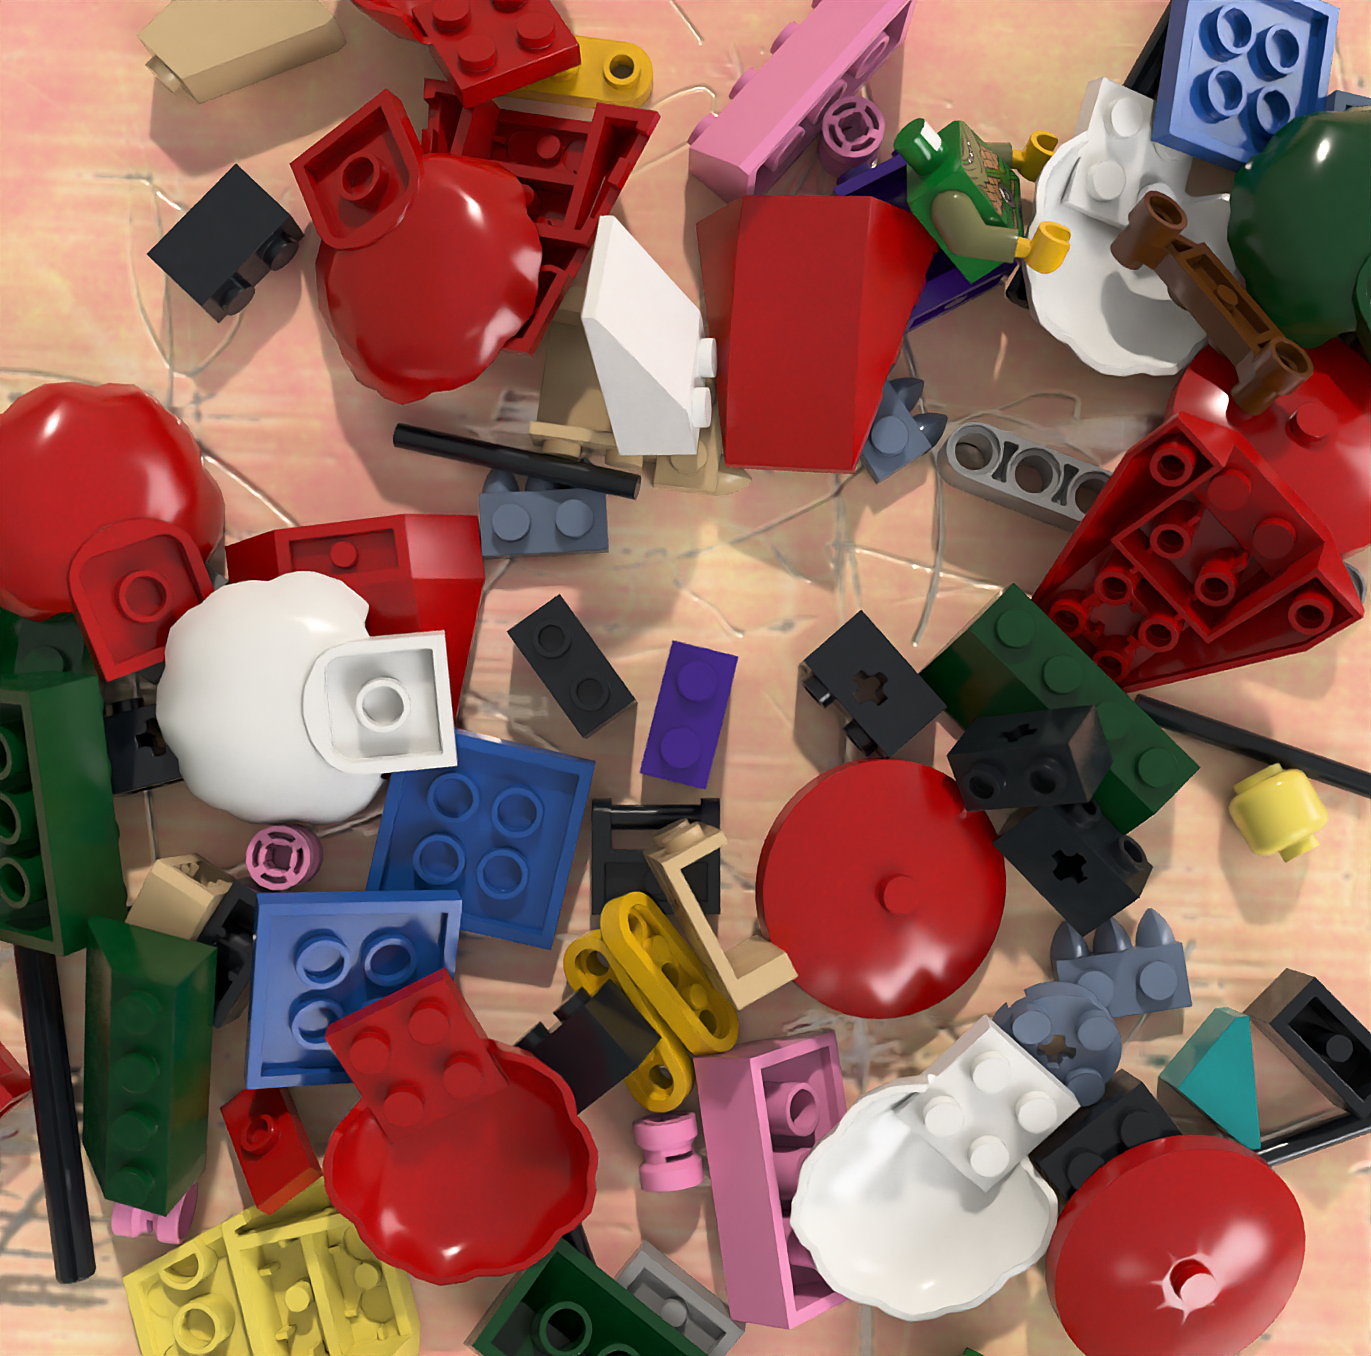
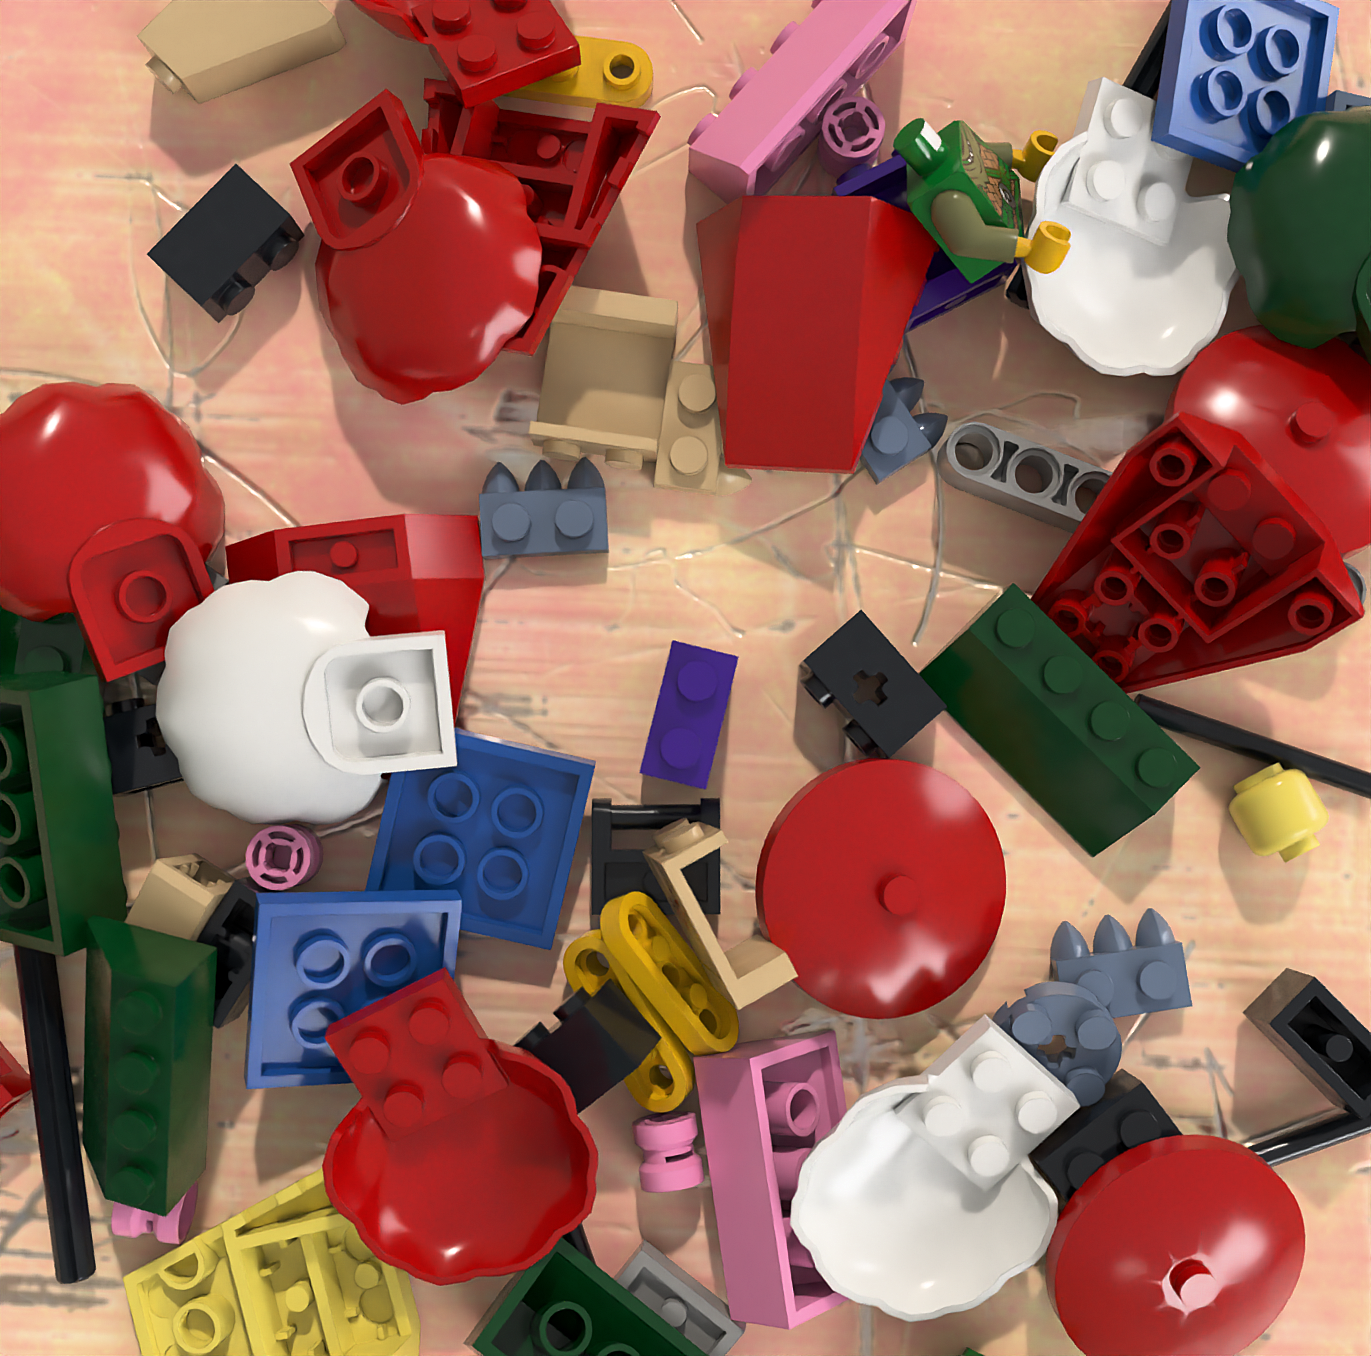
(271, 1146): red plate -> none
(517, 461): black bar -> none
(572, 667): black brick -> none
(646, 348): white slope -> none
(1031, 759): black brick -> none
(1075, 860): black brick -> none
(1204, 287): reddish brown plate -> none
(1218, 1075): teal slope -> none

